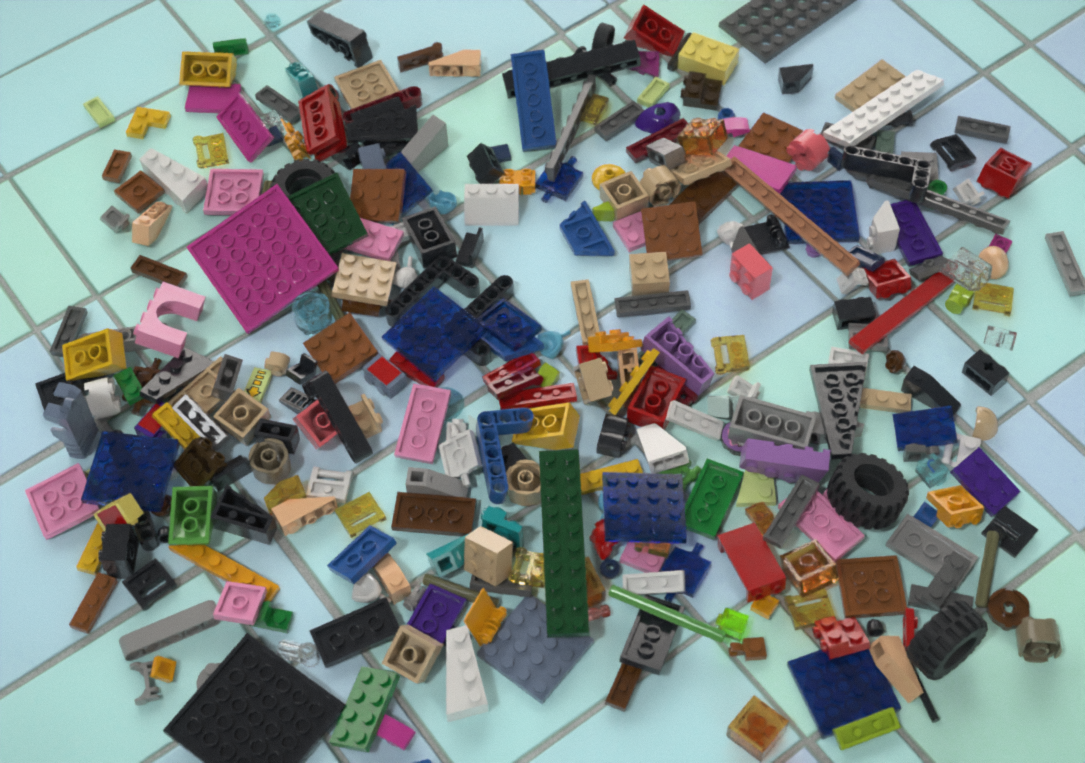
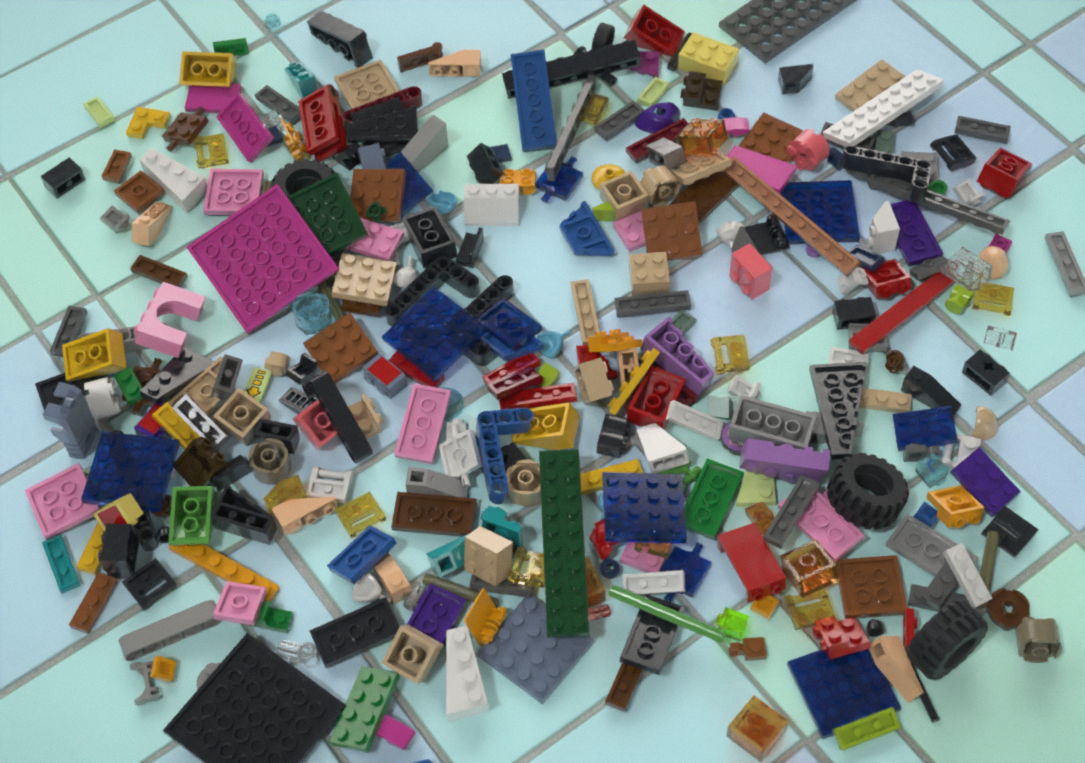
(61, 564): none -> teal tile
(63, 178): none -> black brick
(185, 128): none -> reddish brown plate
(376, 207): none -> dark green plate
(967, 575): none -> white plate

